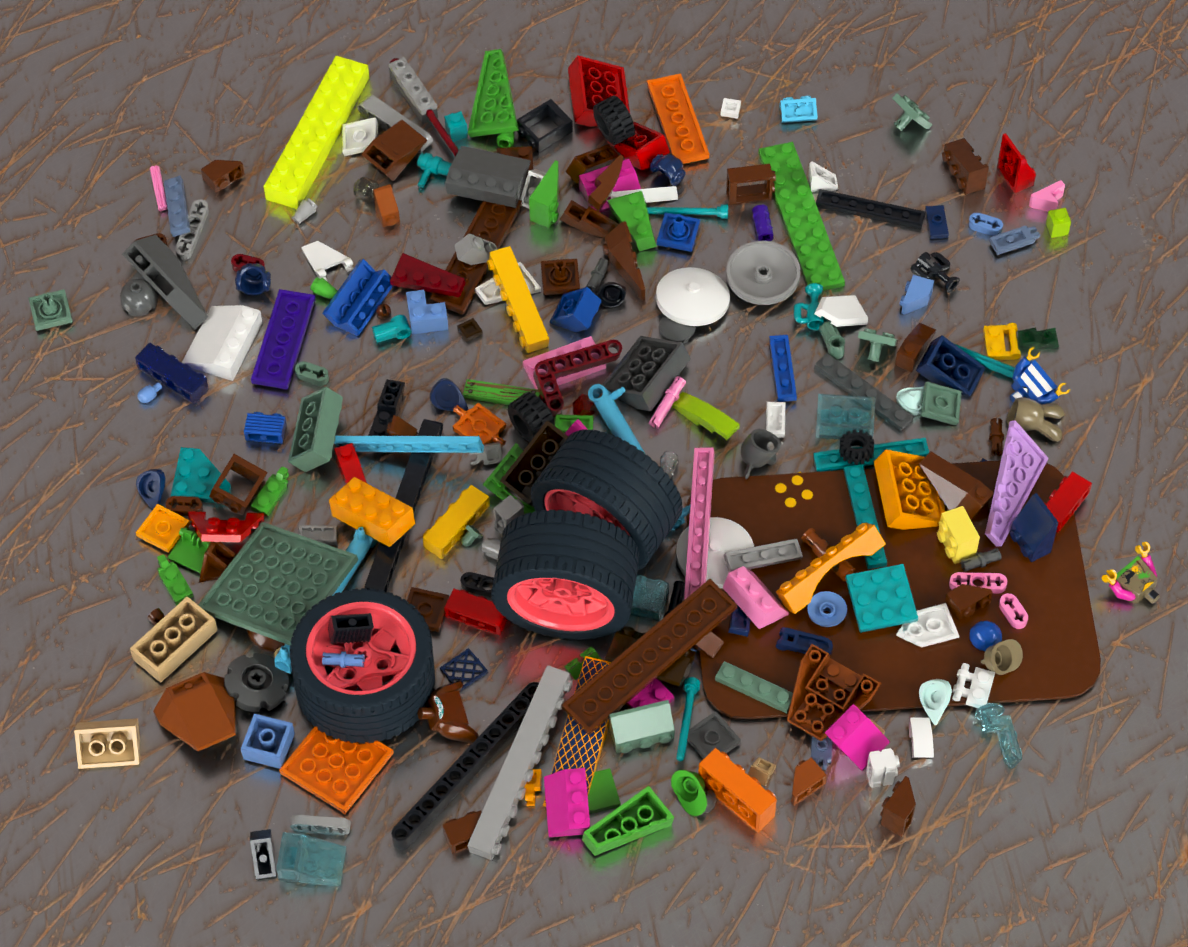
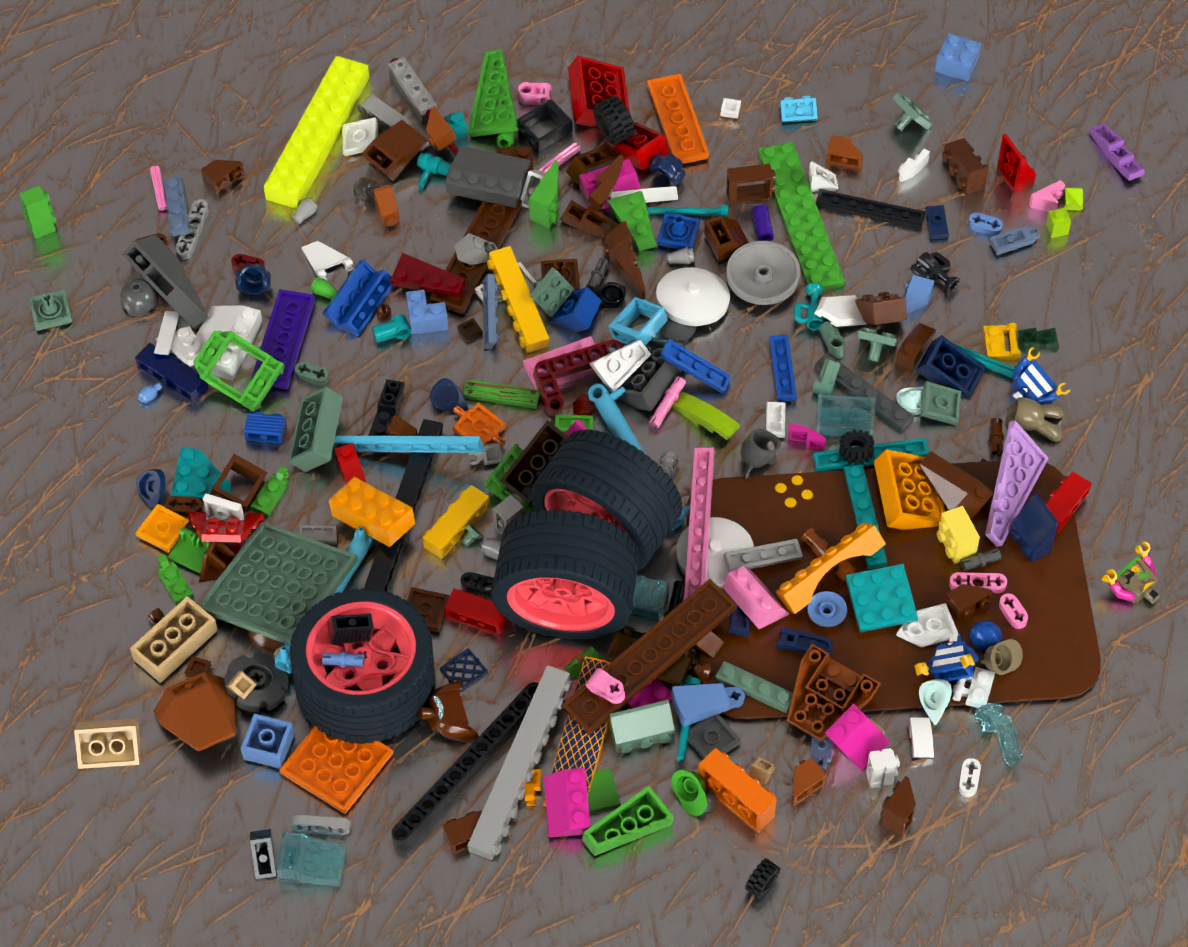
(38, 211): none -> bright green wedge
(166, 332): none -> white sticker
(185, 345): none -> white wing
(197, 666): none -> reddish brown plate
(222, 508): none -> white plate
(241, 684): none -> tan slope
(259, 384): none -> bright green wedge
(439, 131): none -> dark orange slope
(490, 303): none -> sand blue plate
(528, 415): black tyre -> none
(533, 93): none -> bright pink piece
(551, 292): none -> sand green plate
(562, 157): none -> bright pink axle
(603, 685): none -> bright pink piece
(619, 327): none -> medium azure window
(620, 364): none -> white wing
(682, 256): none -> light grey cone
(695, 366): none -> blue plate
(701, 671): none -> reddish brown piece
(703, 701): none -> medium blue piece
(724, 236): none -> reddish brown slope
(762, 878): none -> black tyre
(813, 439): none -> dark pink slope
(826, 381): none -> sand green piece
(844, 153): none -> dark orange slope
(882, 308): none -> reddish brown slope
(913, 167): none -> white slope
(950, 661): none -> blue torso
(958, 57): none -> medium blue brick
(974, 778): none -> white beam
(1073, 198): none -> lime slope
(1114, 149): none -> medium lavender slope

